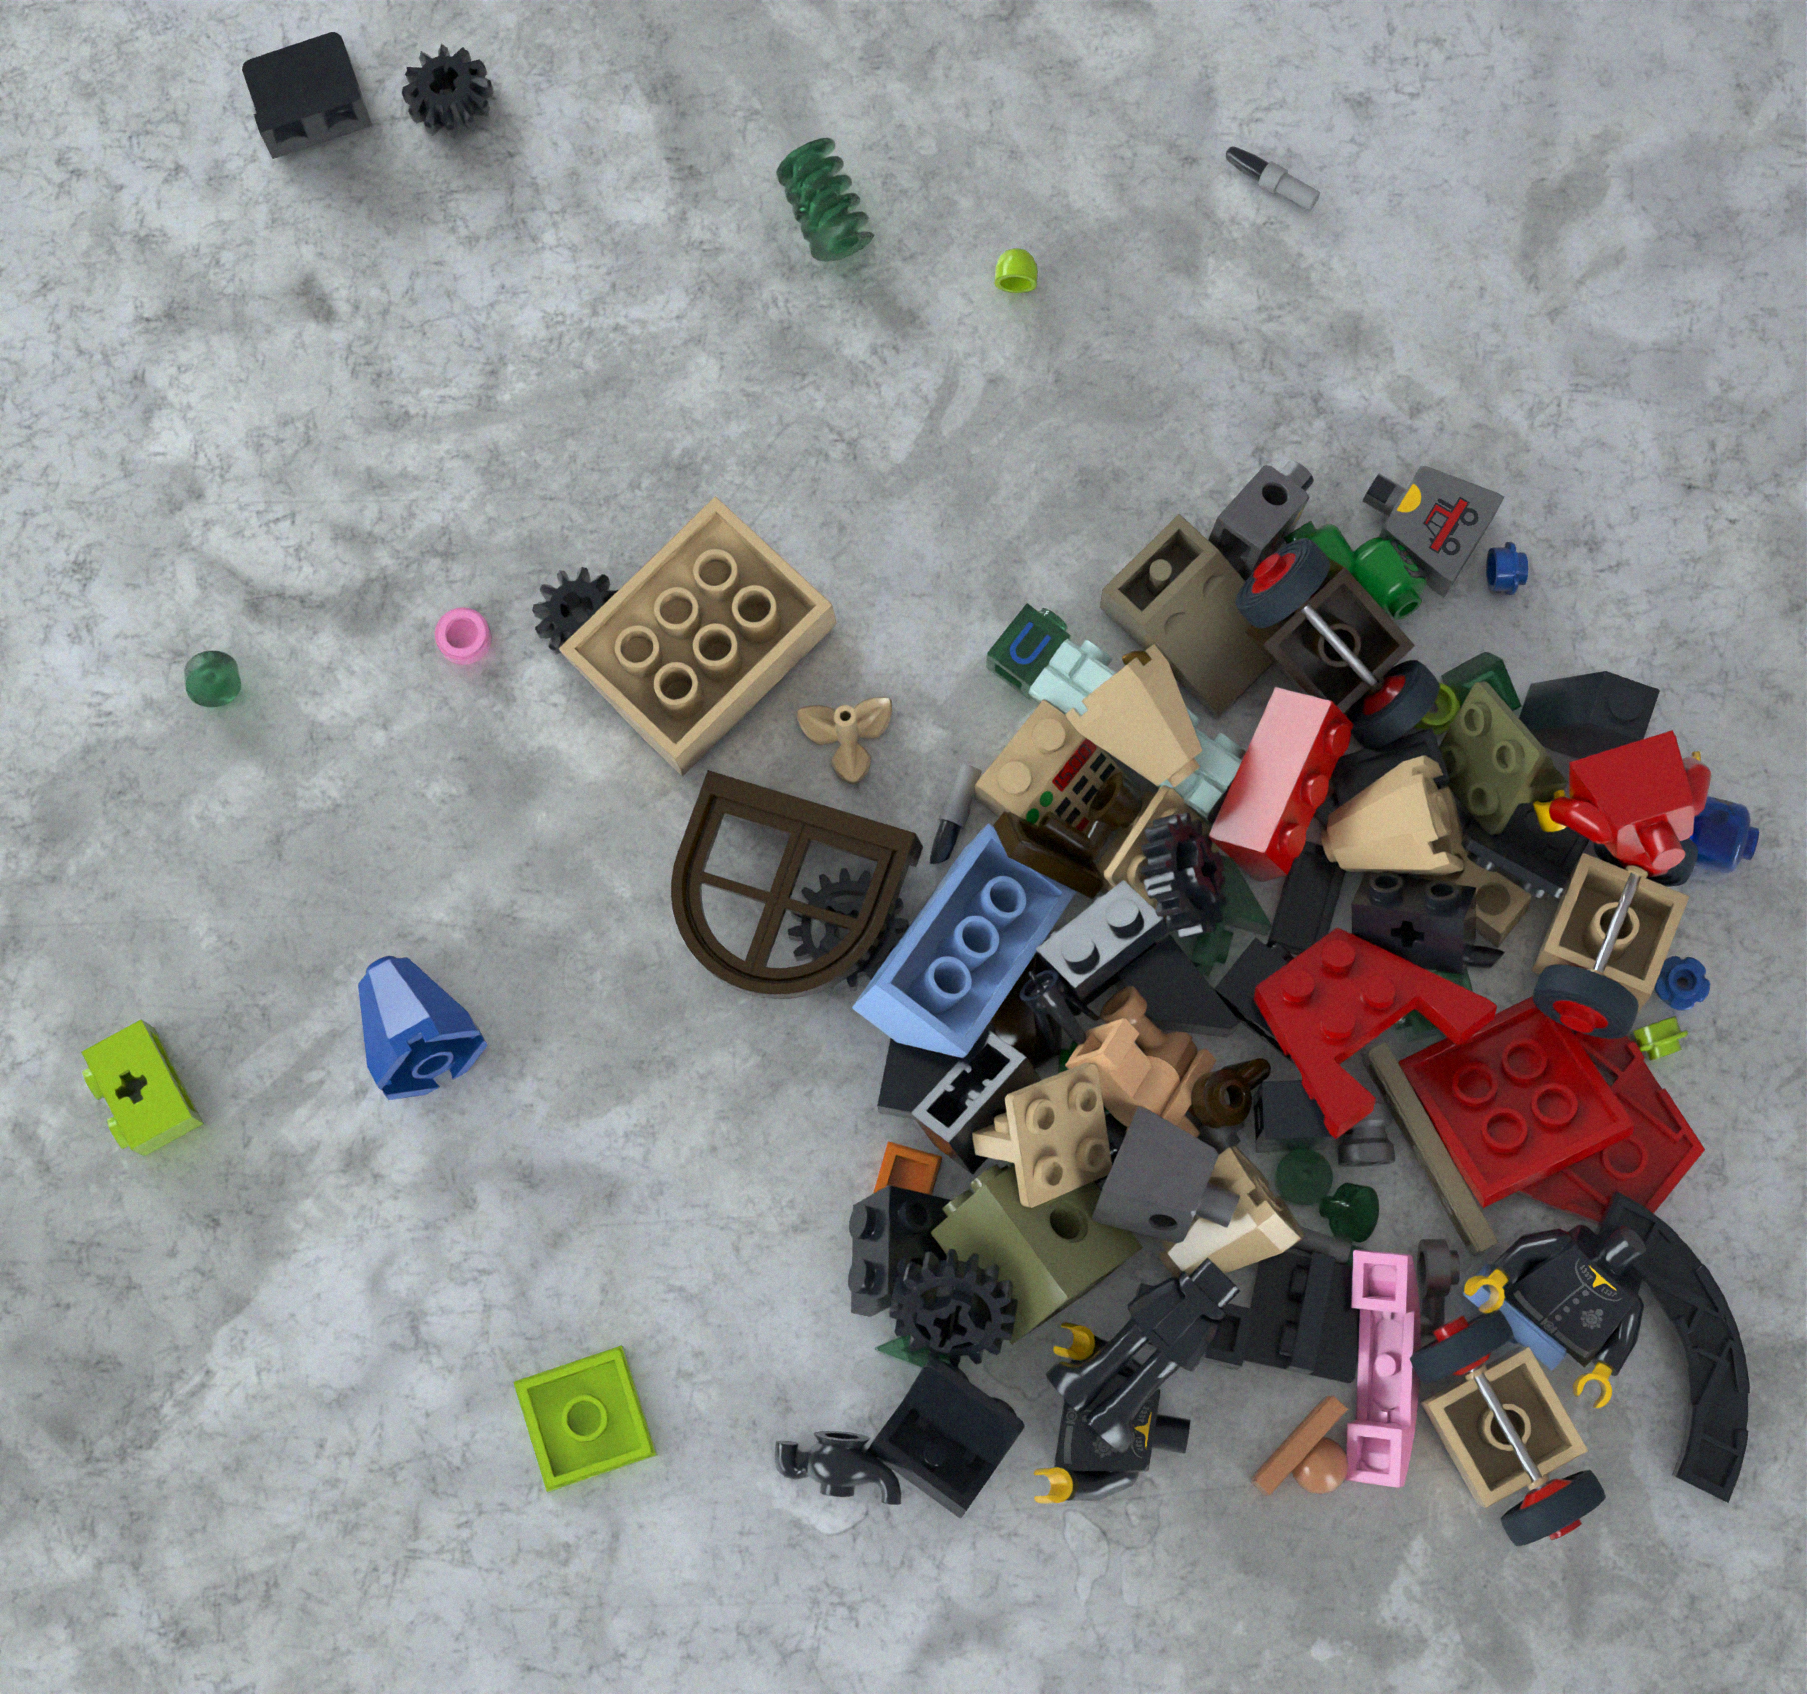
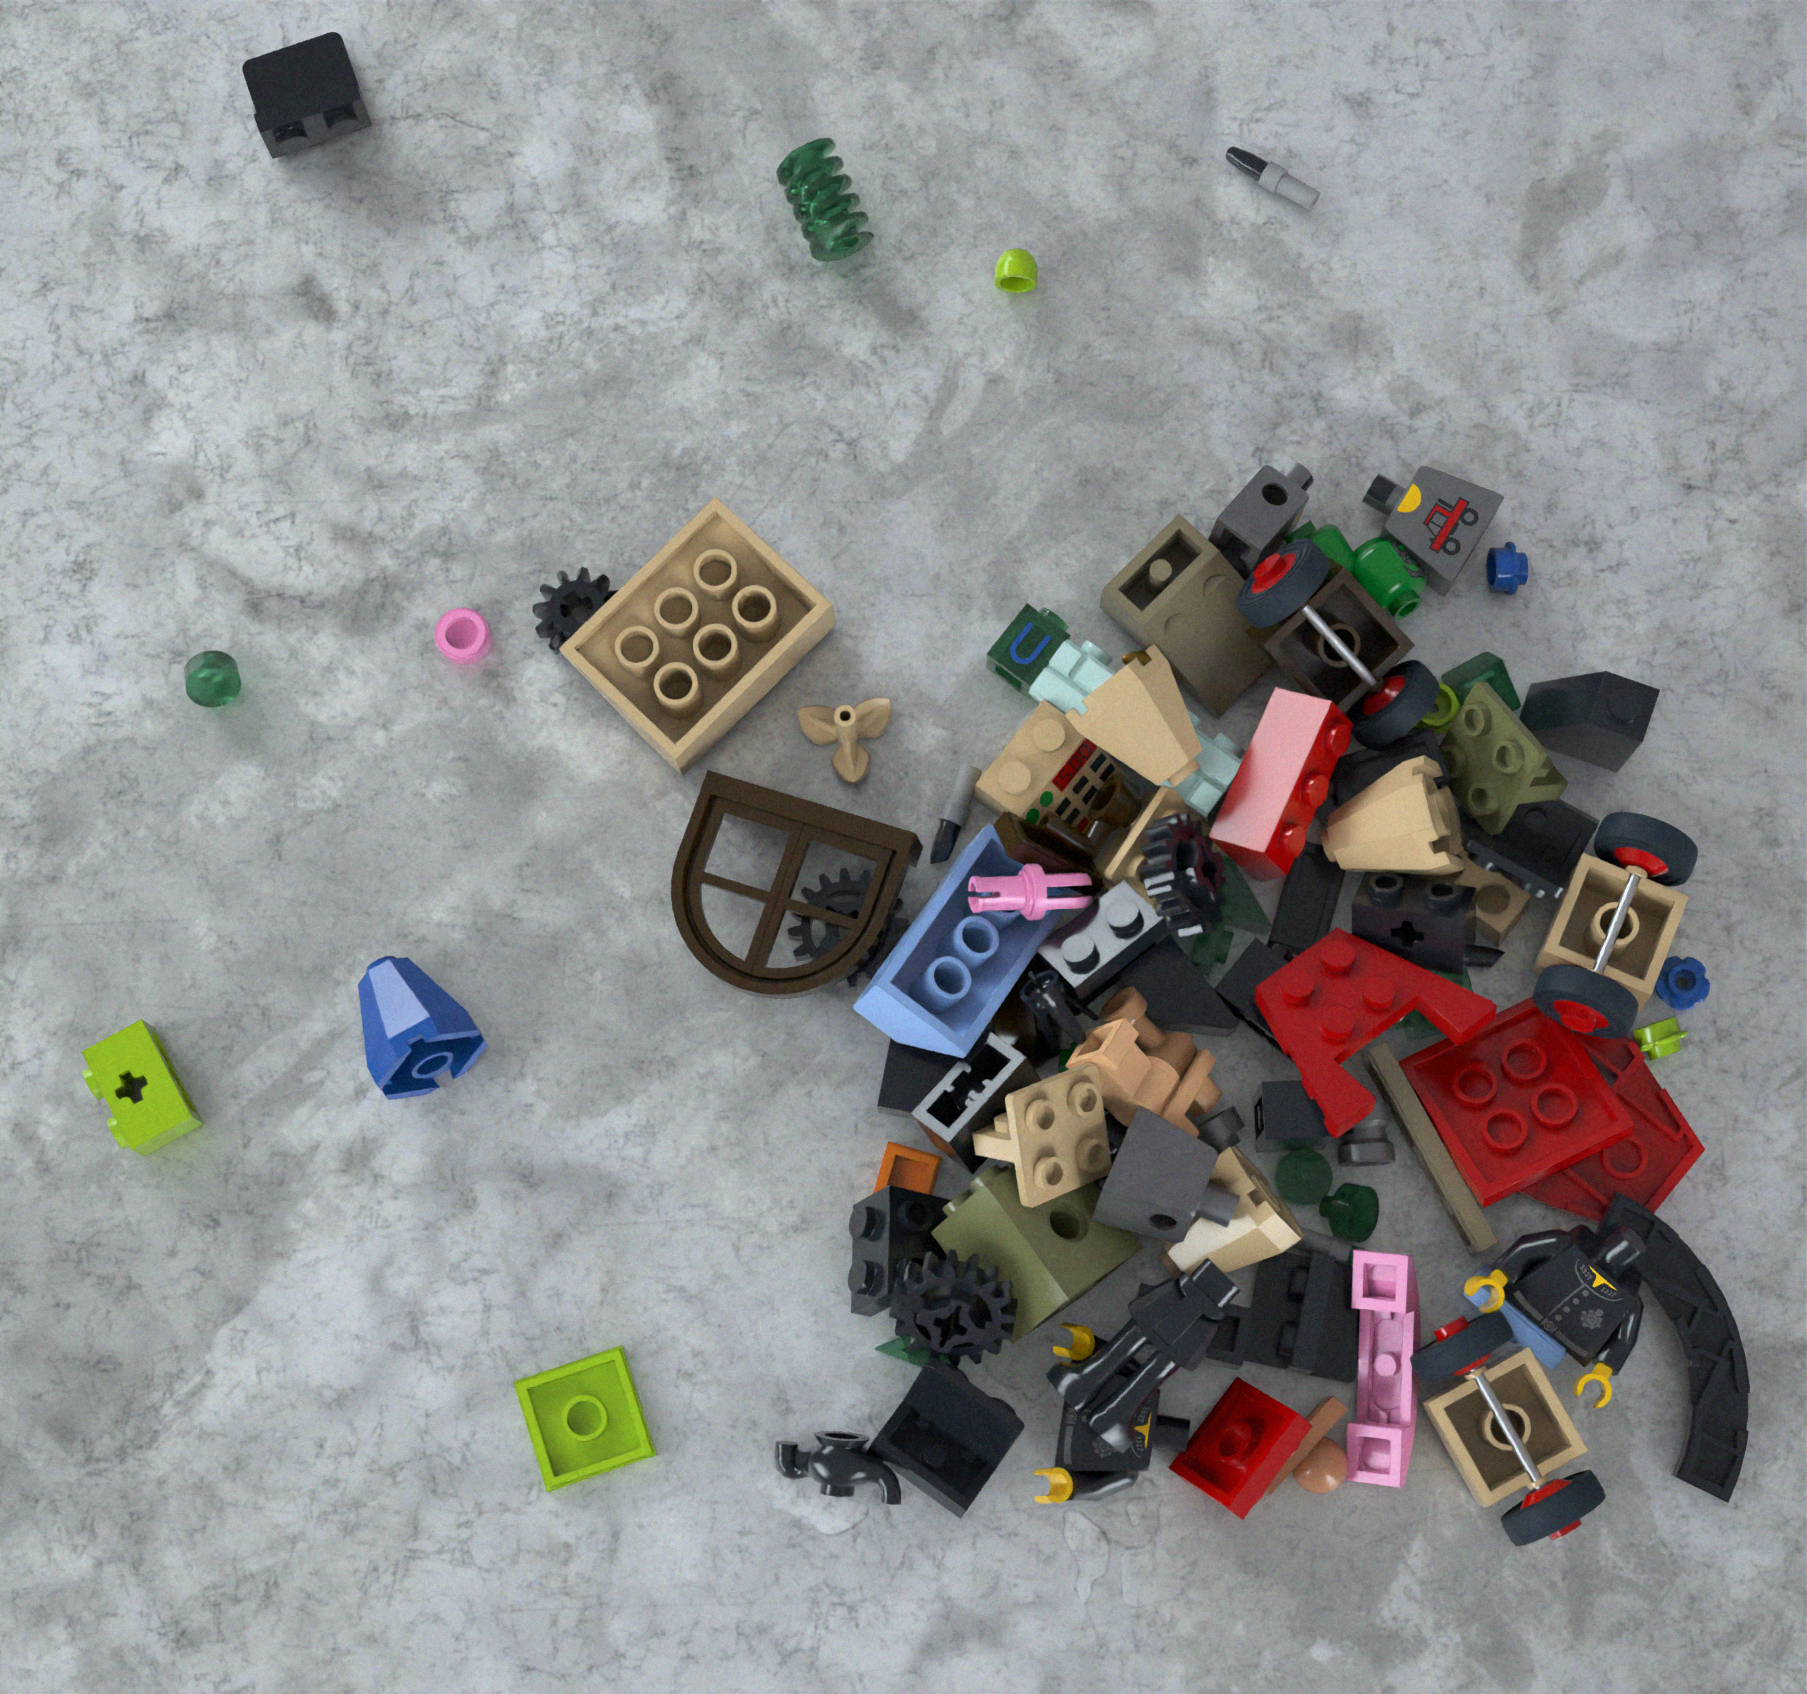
(427, 87): black gear -> none
(1027, 892): none -> bright pink arm
(1238, 1081): dark brown plate -> none
(1240, 1447): none -> red plate
(1436, 1272): flat silver plate -> none
(1633, 799): red torso -> none
(1723, 835): clear blue head -> none

